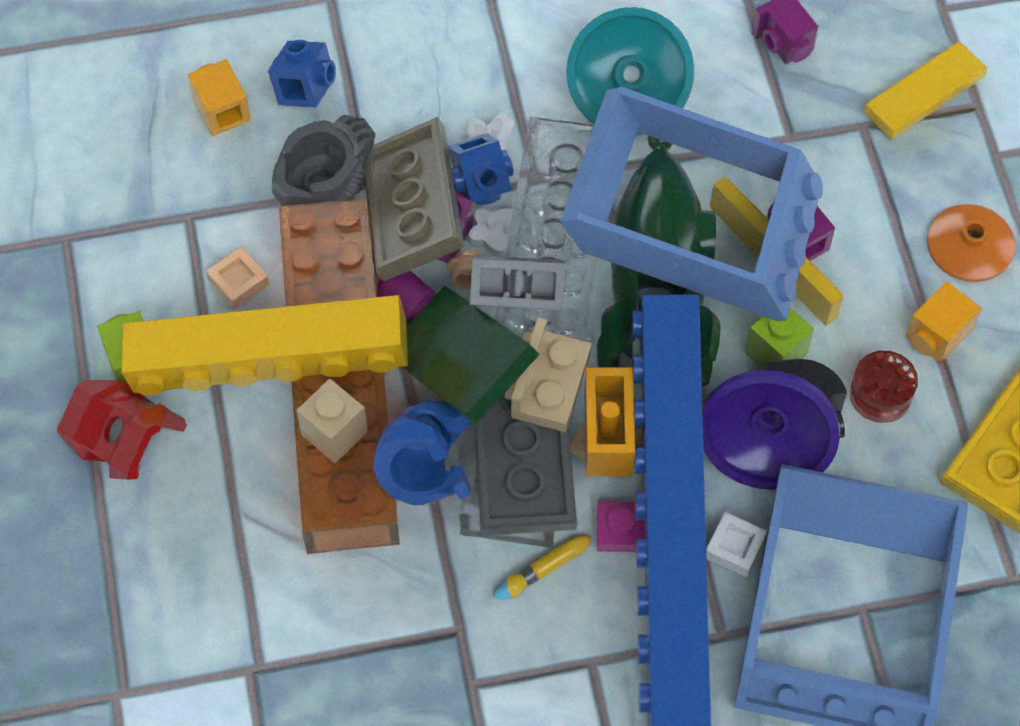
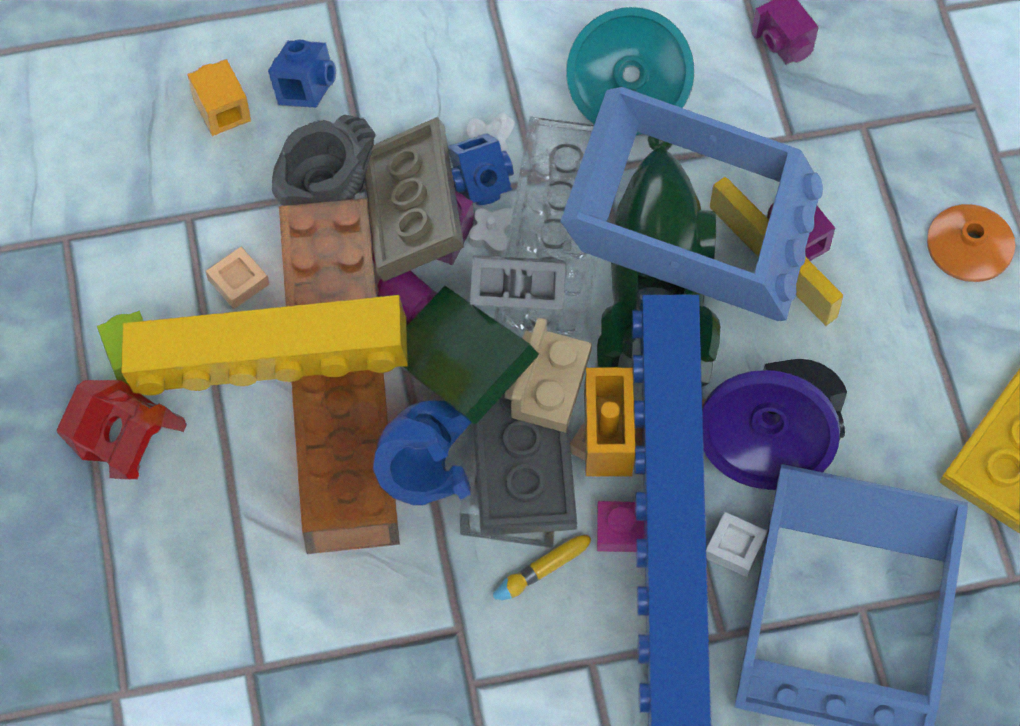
(332, 420): tan brick -> none
(461, 268): light nougat plate -> none
(779, 340): lime brick -> none
(877, 375): clear red wheel -> none
(925, 90): yellow tile -> none
(942, 322): light orange brick -> none

